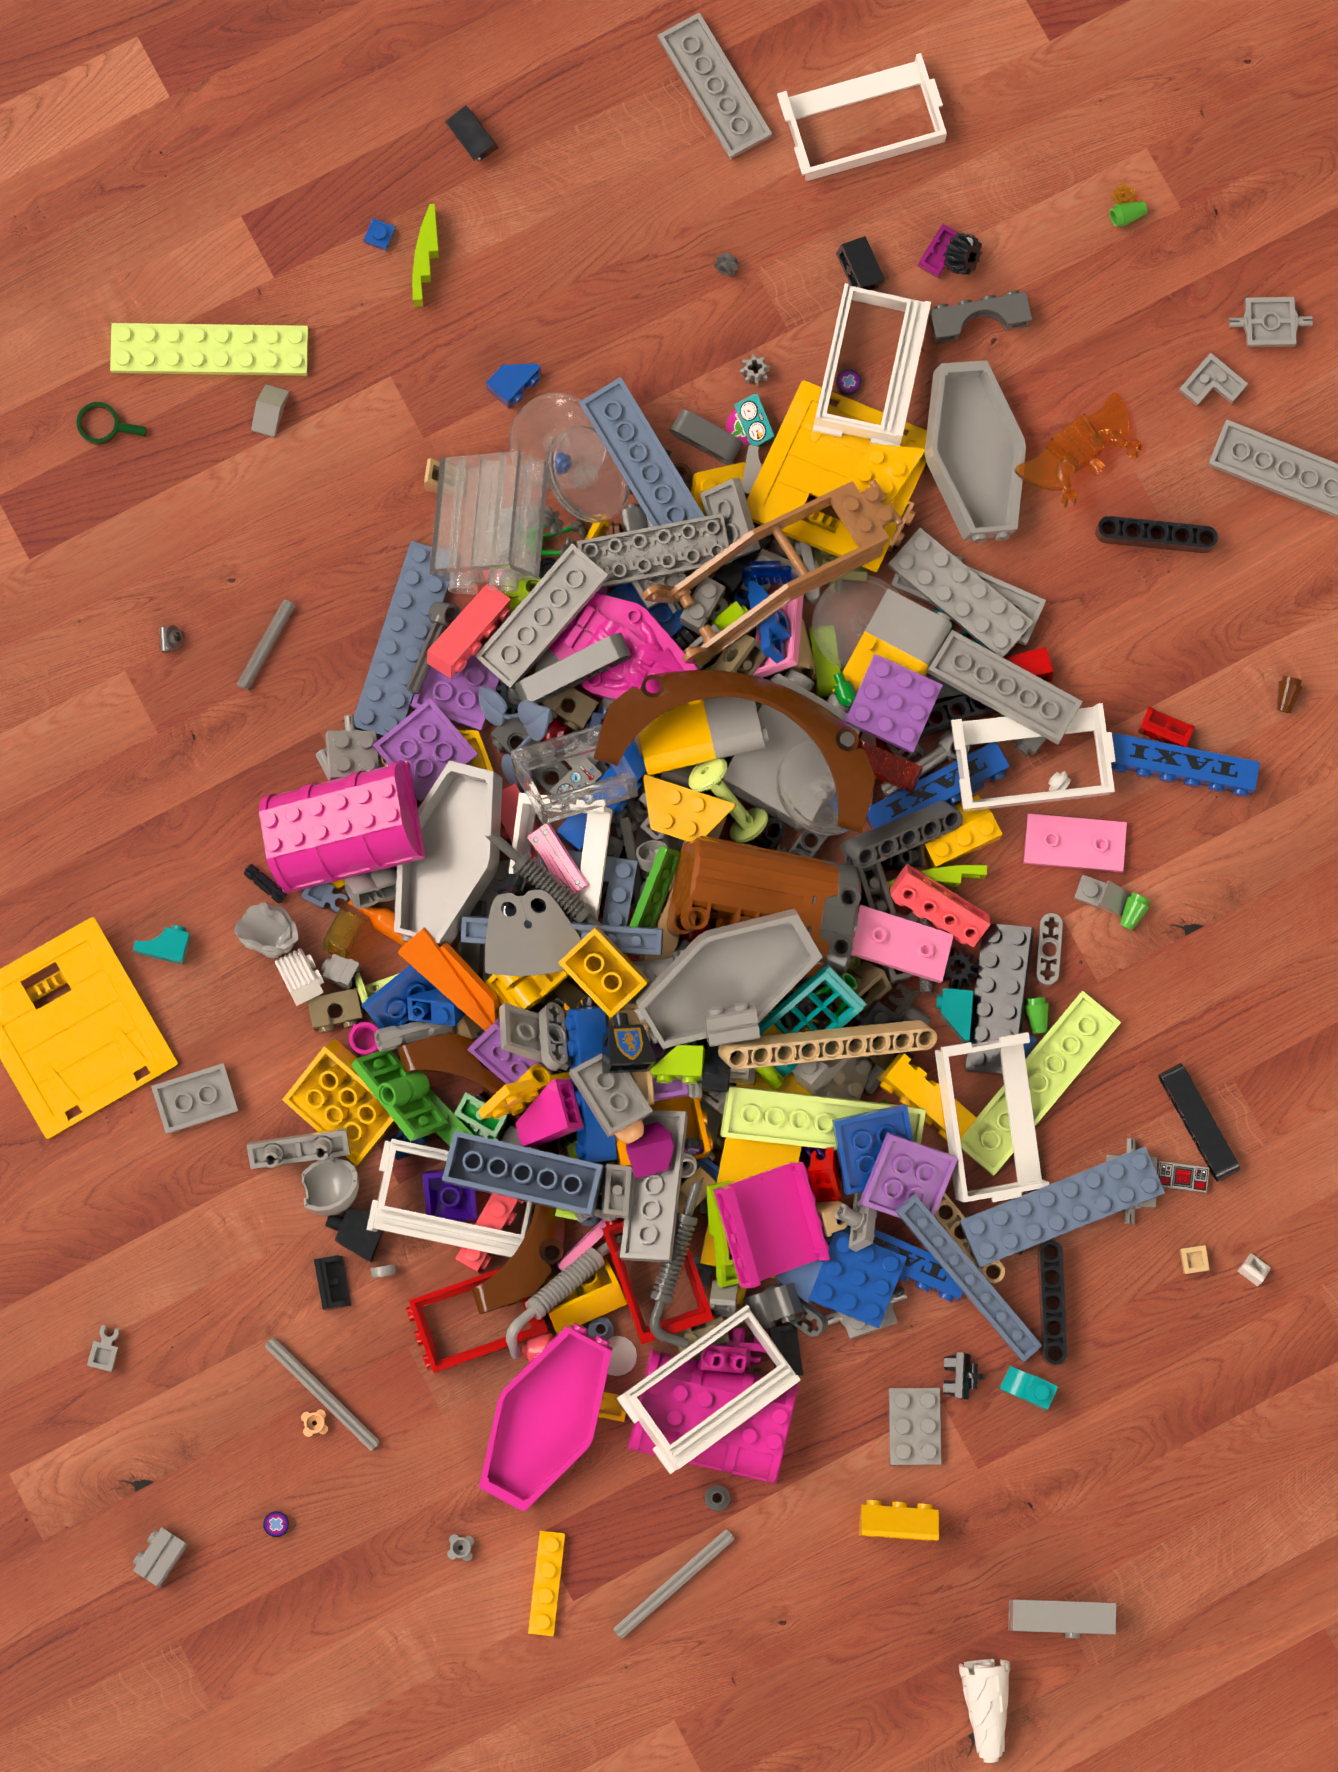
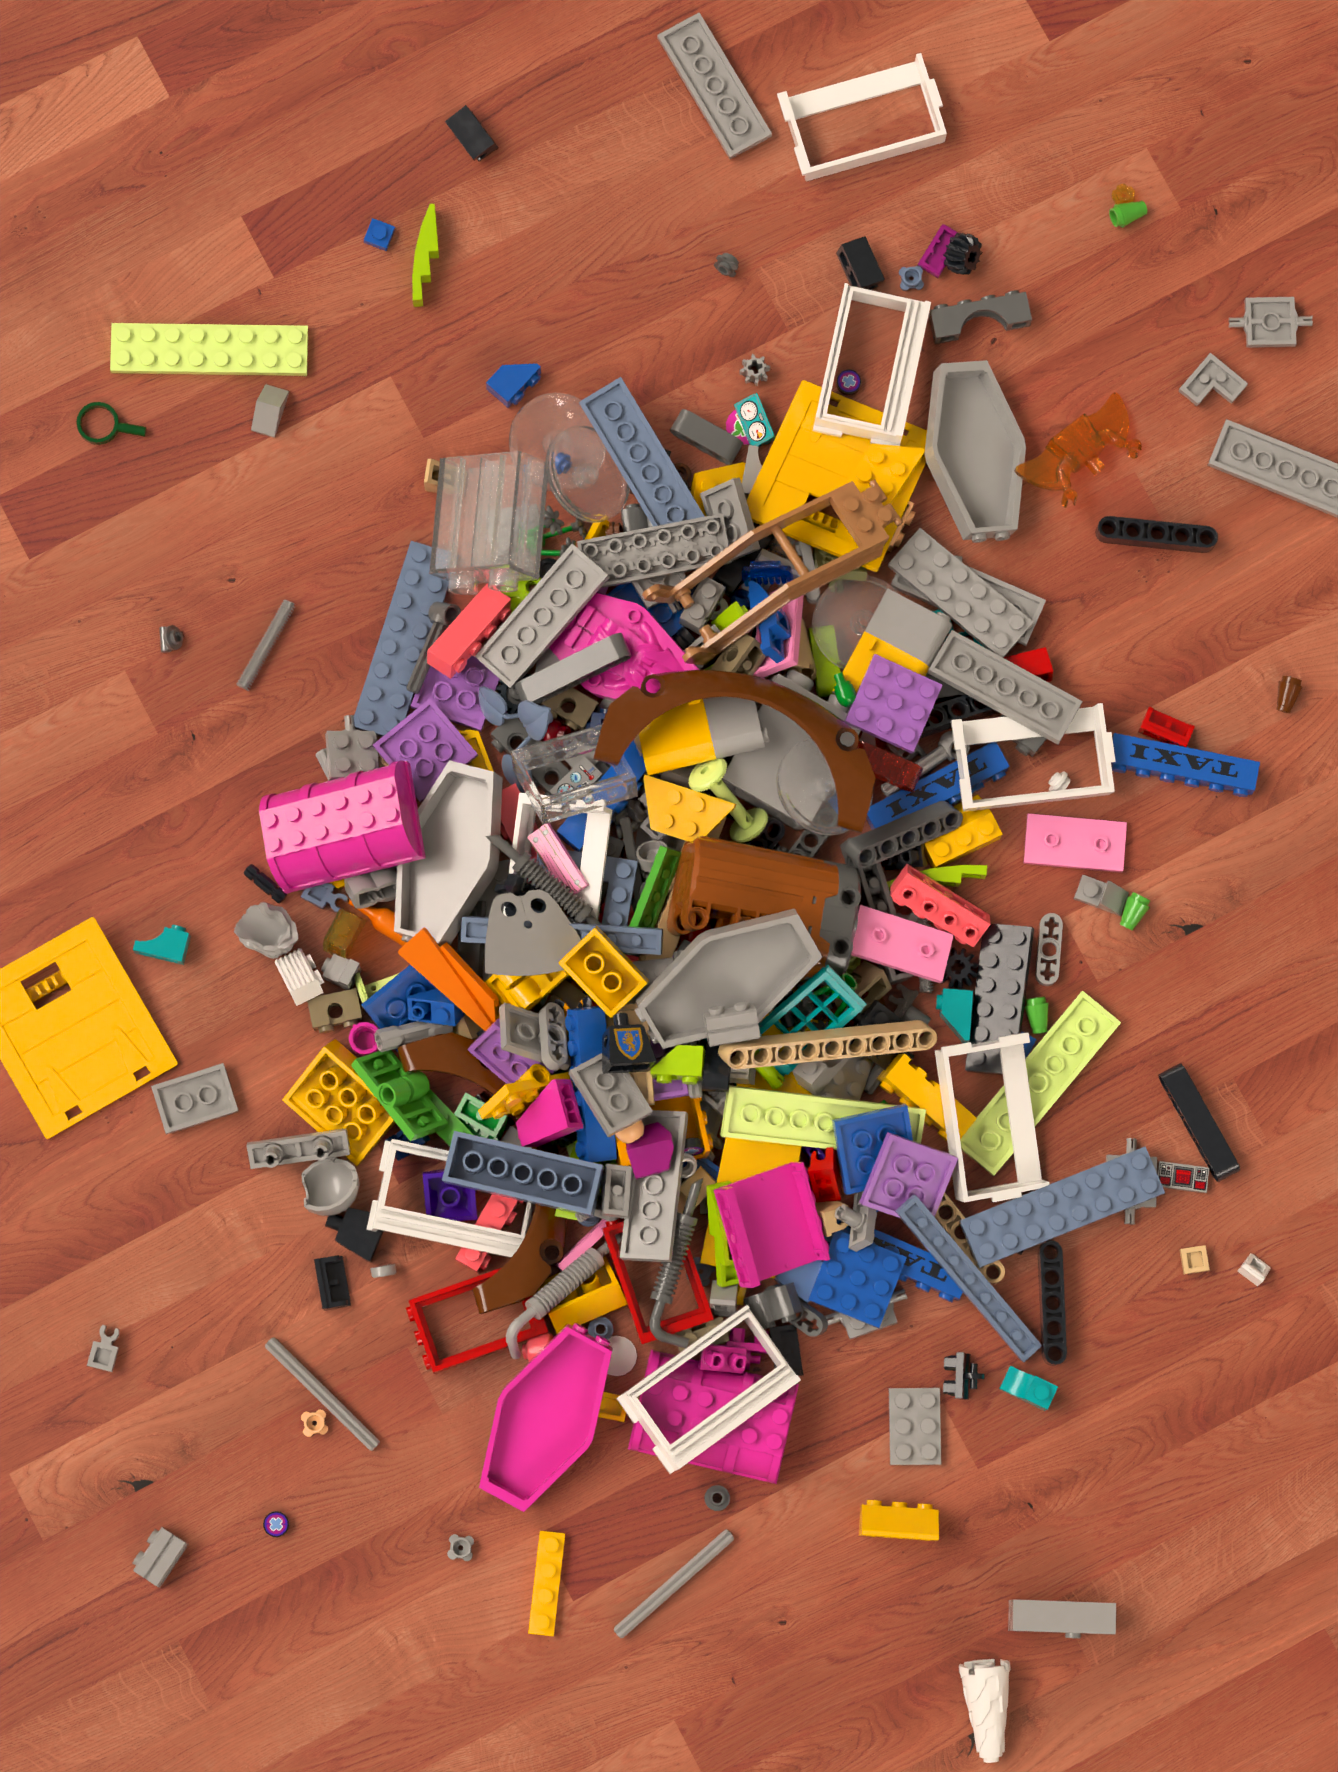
(916, 273): none -> sand blue plate

